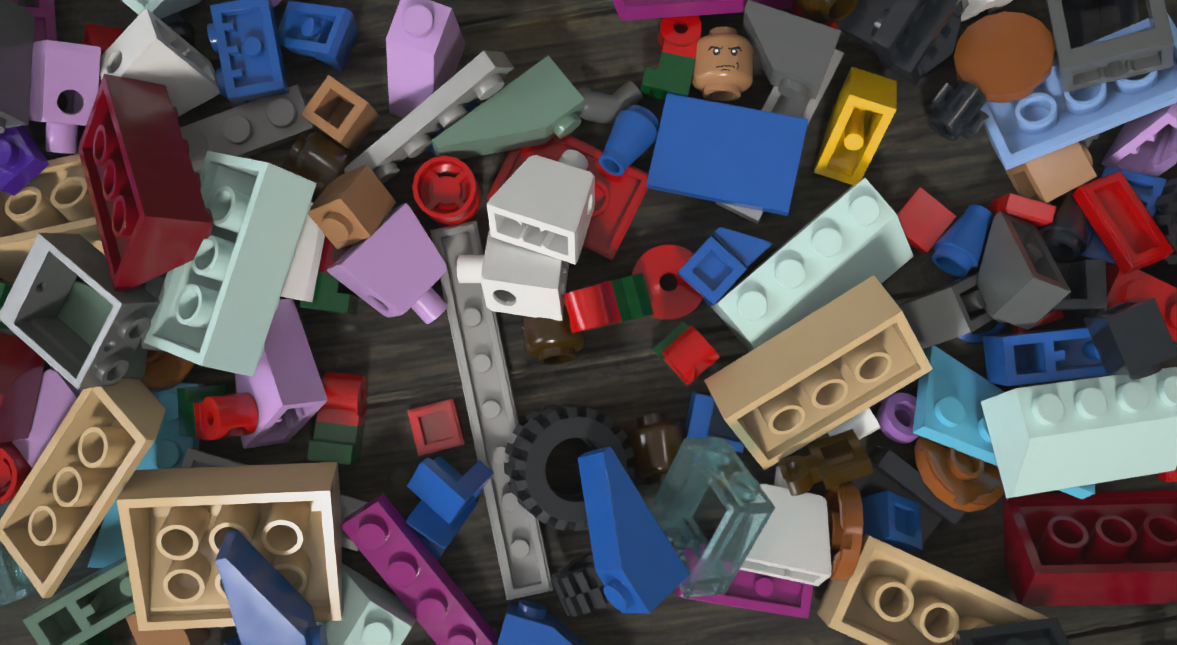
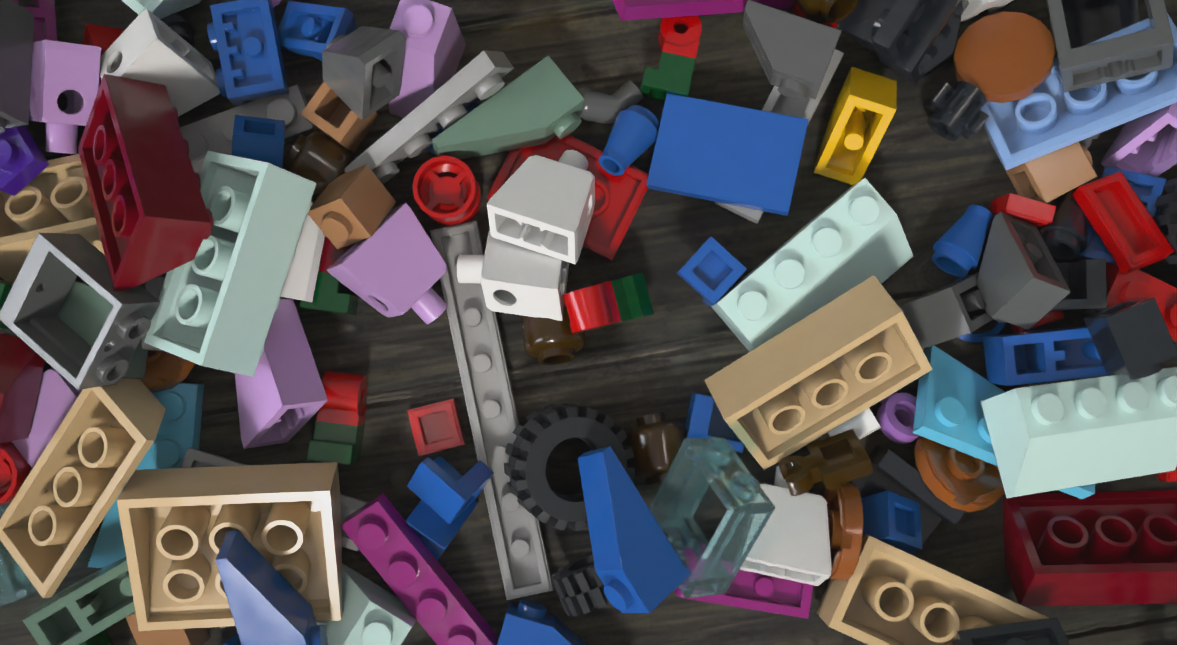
(211, 414): red leg -> none
(258, 139): none -> blue brick
(365, 68): none -> dark grey slope
(662, 261): red piece -> none
(686, 353): red leg -> none
(723, 65): medium nougat head -> none
(741, 246): blue slope -> none
(923, 220): red tile -> none

